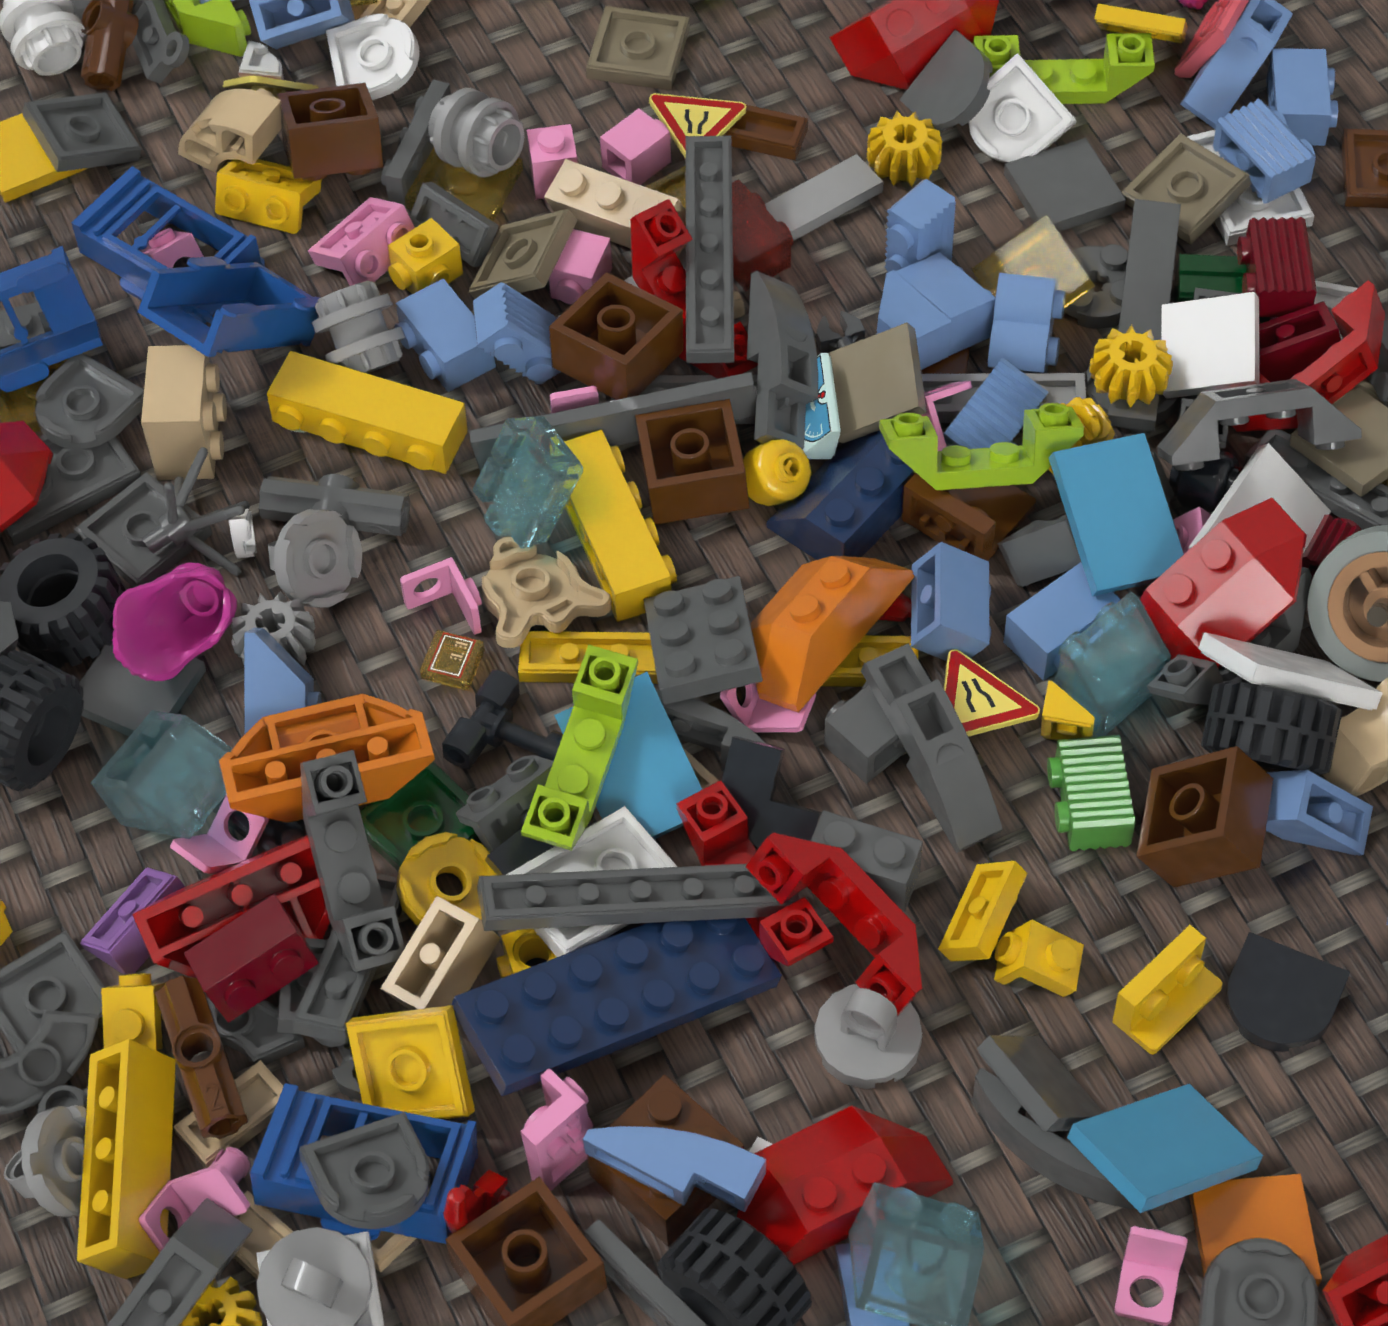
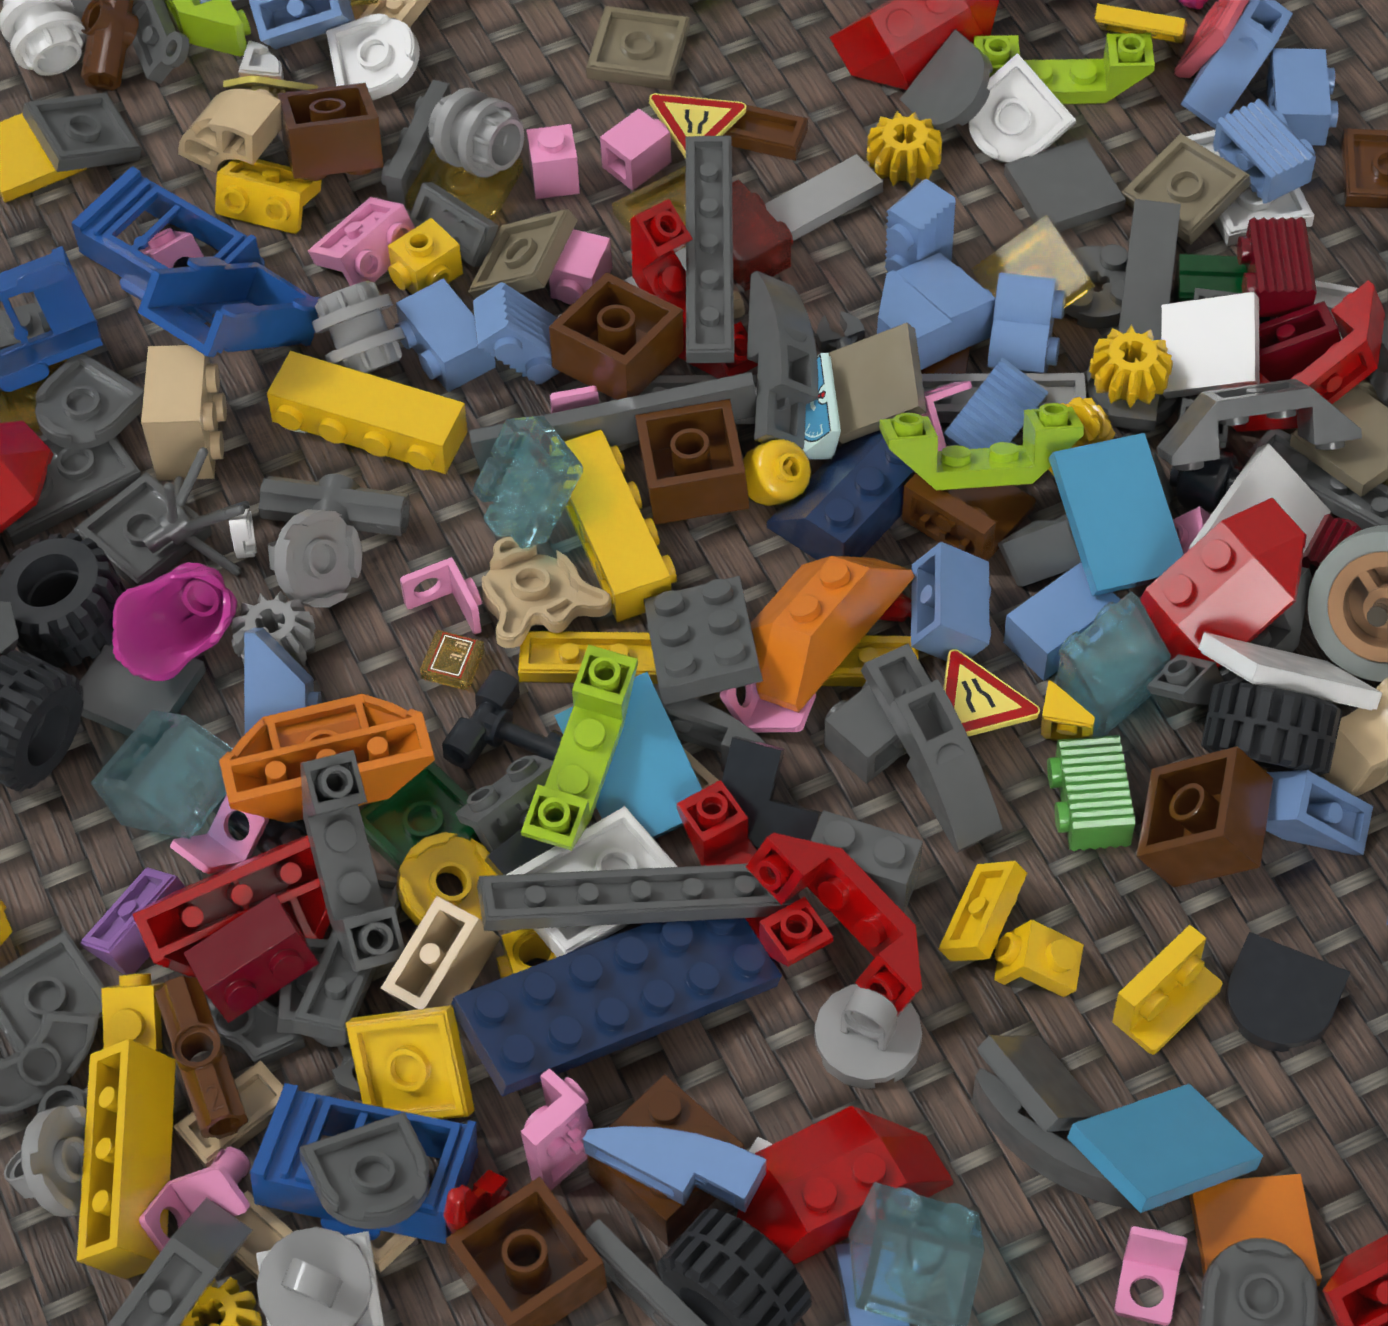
(603, 201): tan brick -> none

